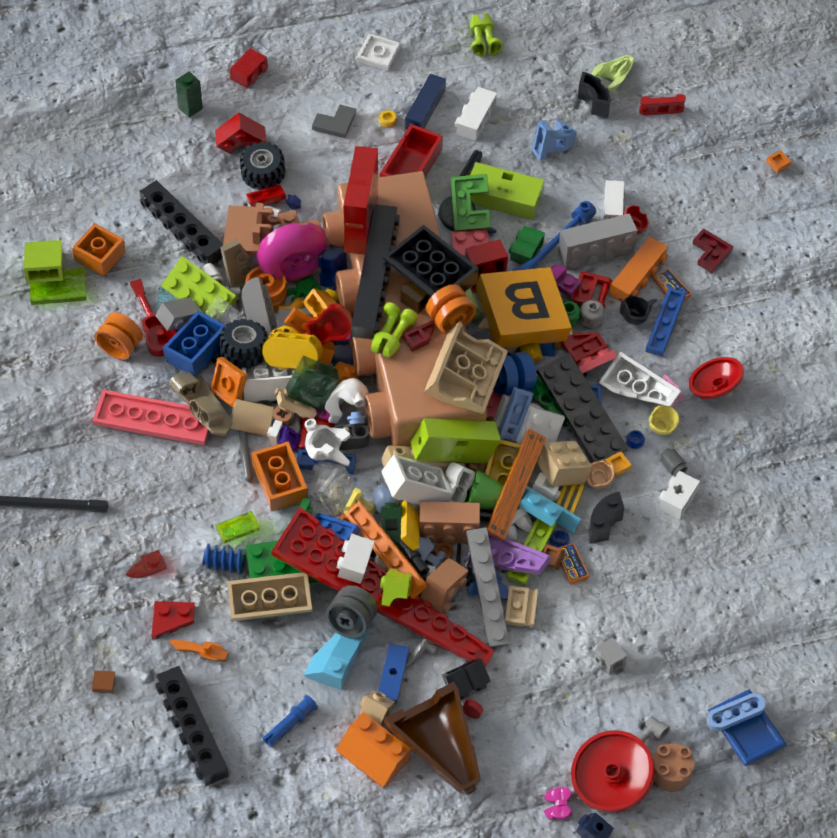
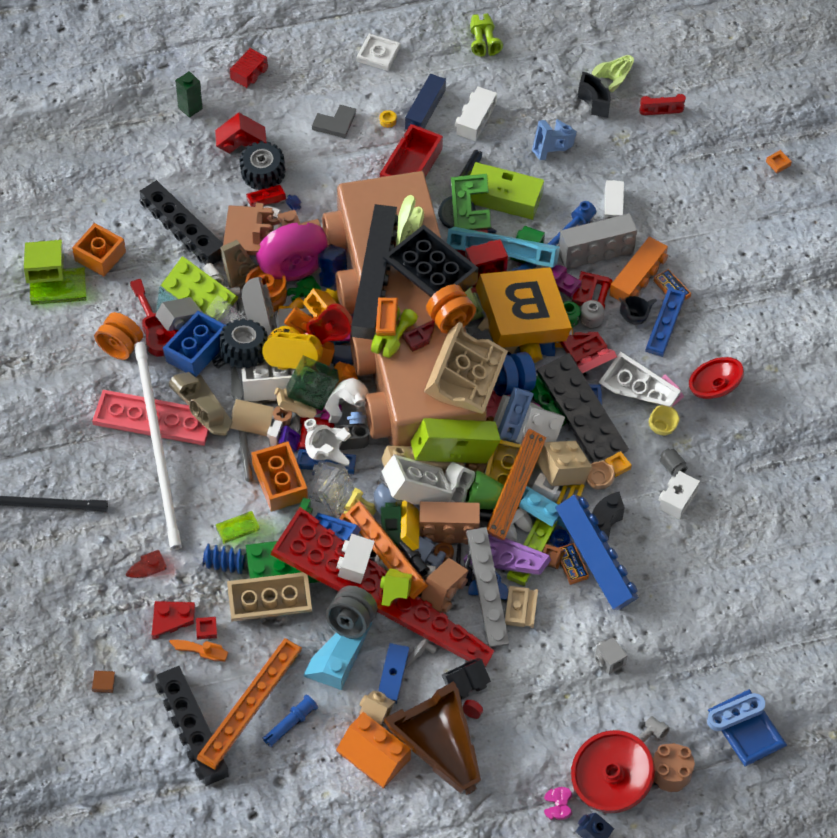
(173, 532): none -> white piece
(206, 628): none -> red plate
(228, 381): orange tile -> none
(249, 704): none -> orange tile
(360, 199): red tile -> none
(386, 317): none -> orange tile
(409, 219): none -> yellowish green animal
(414, 297): dark brown brick -> none
(516, 248): none -> medium azure arch
(597, 552): none -> blue brick
(635, 439): clear blue plate -> none
(639, 219): red hair -> none
(715, 250): dark red plate -> none

